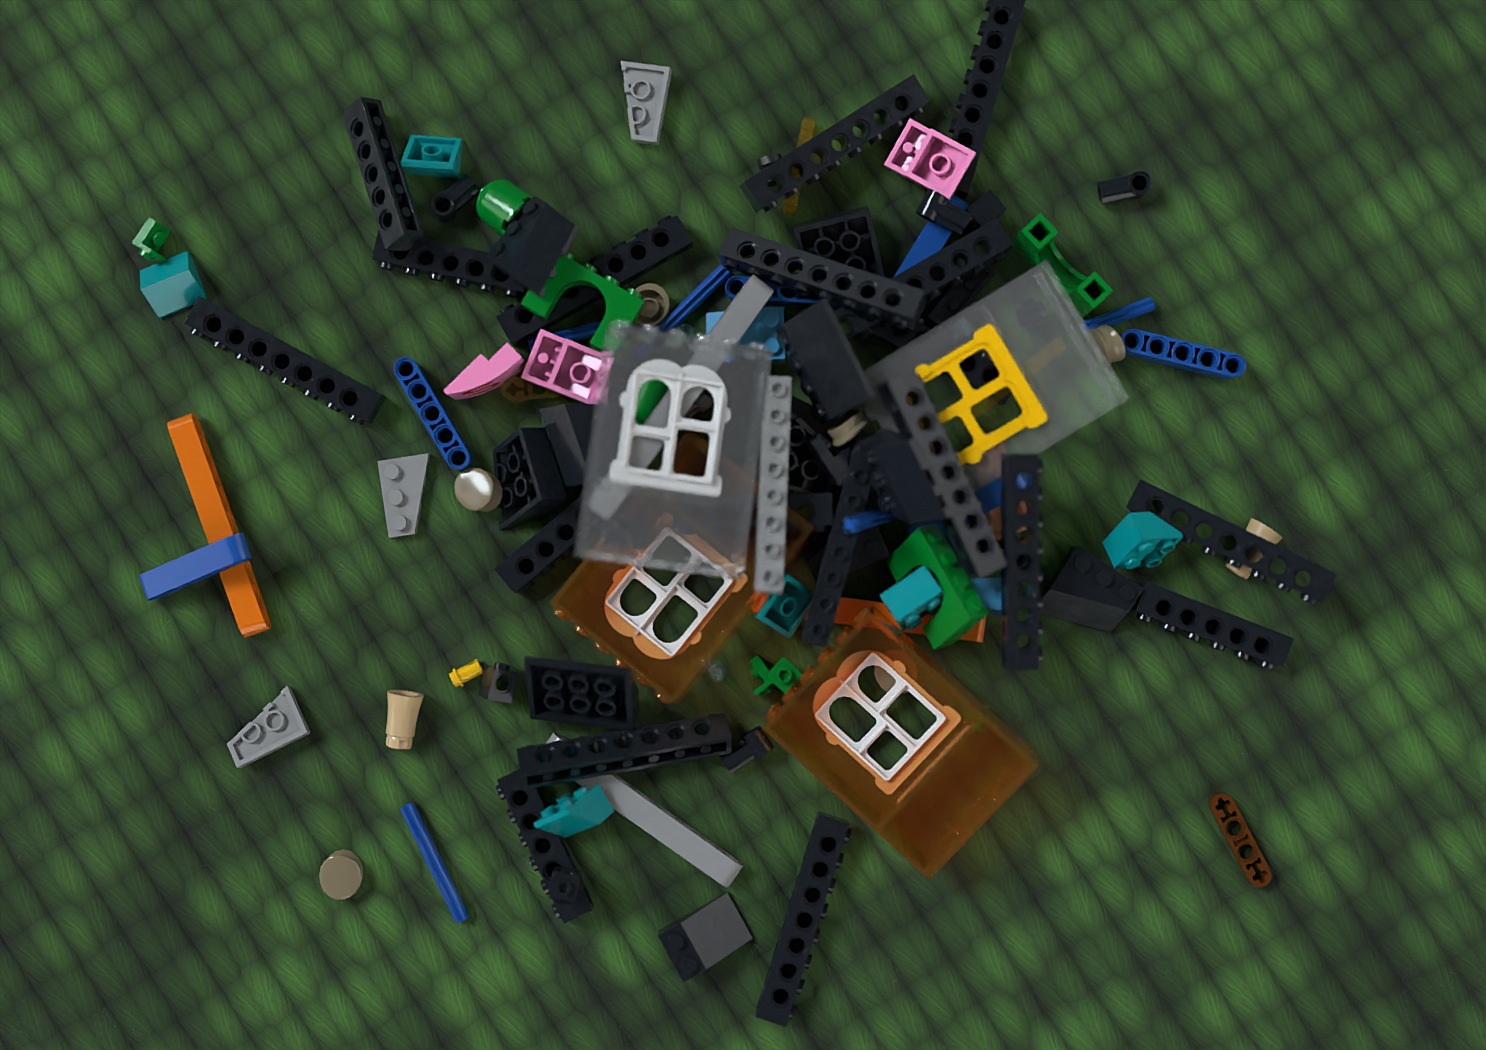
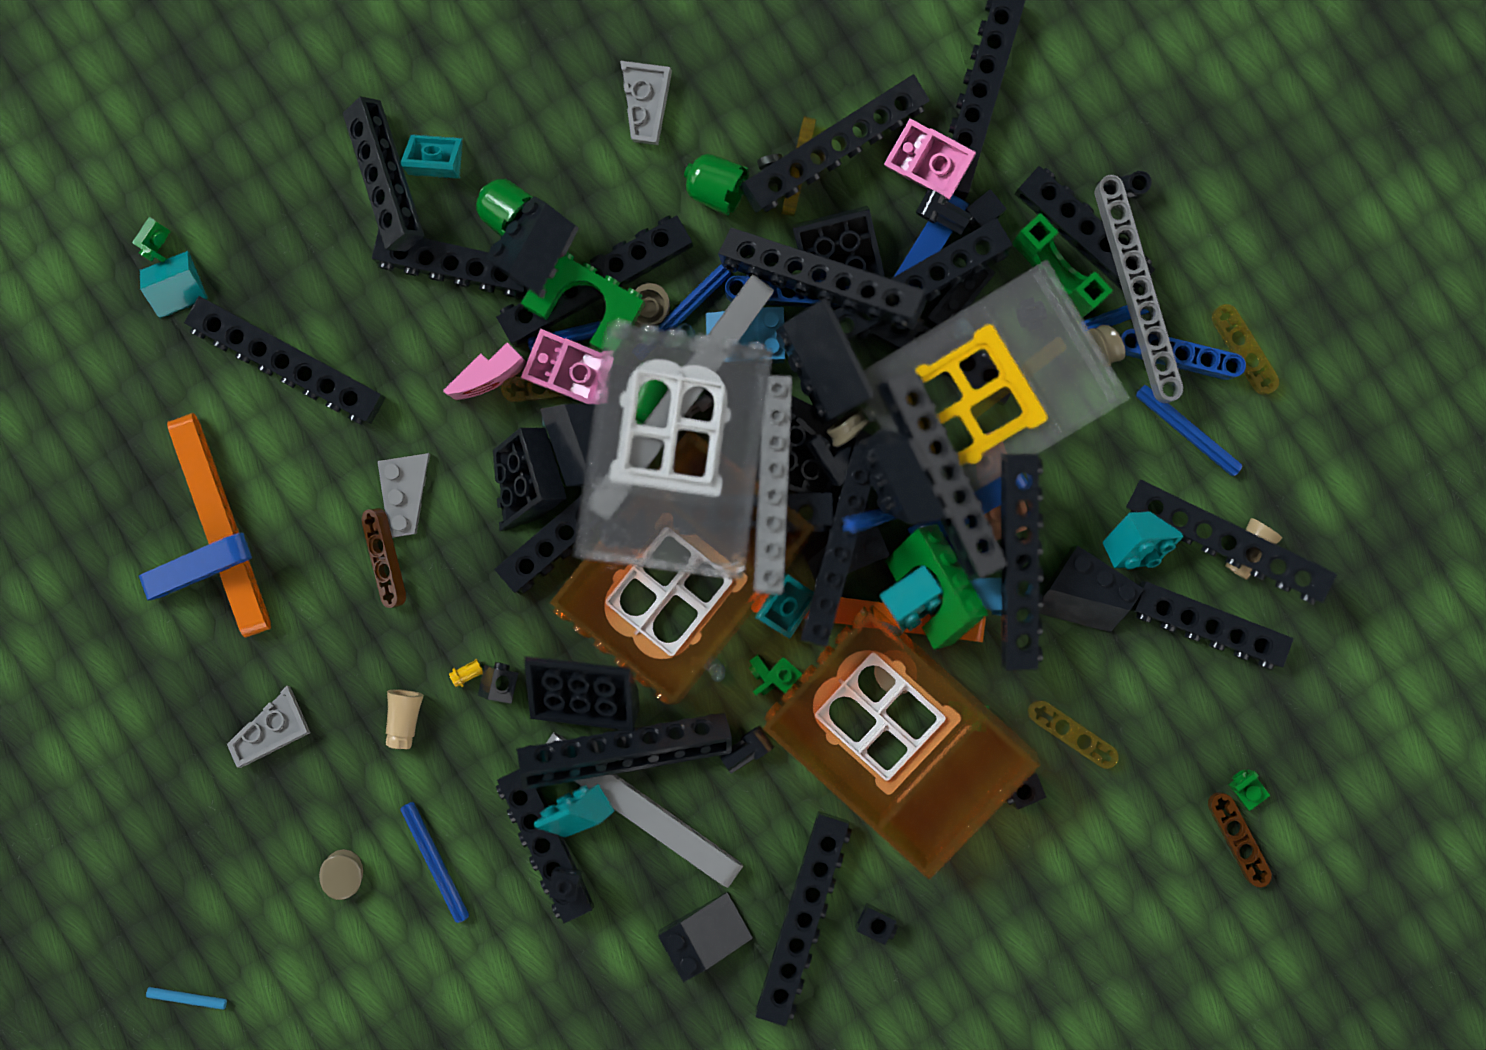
(186, 998): none -> dark azure bar
(387, 556): none -> reddish brown beam
(424, 405): blue beam -> none
(457, 196): black piece -> none
(478, 490): dark tan piece -> none
(716, 182): none -> green cylinder
(870, 914): none -> black brick
(1034, 795): none -> black brick
(1069, 228): none -> black brick
(1075, 730): none -> clear yellow beam
(1142, 277): none -> light grey beam
(1190, 431): none -> blue axle
(1248, 789): none -> green bracket
(1249, 346): none -> clear yellow beam

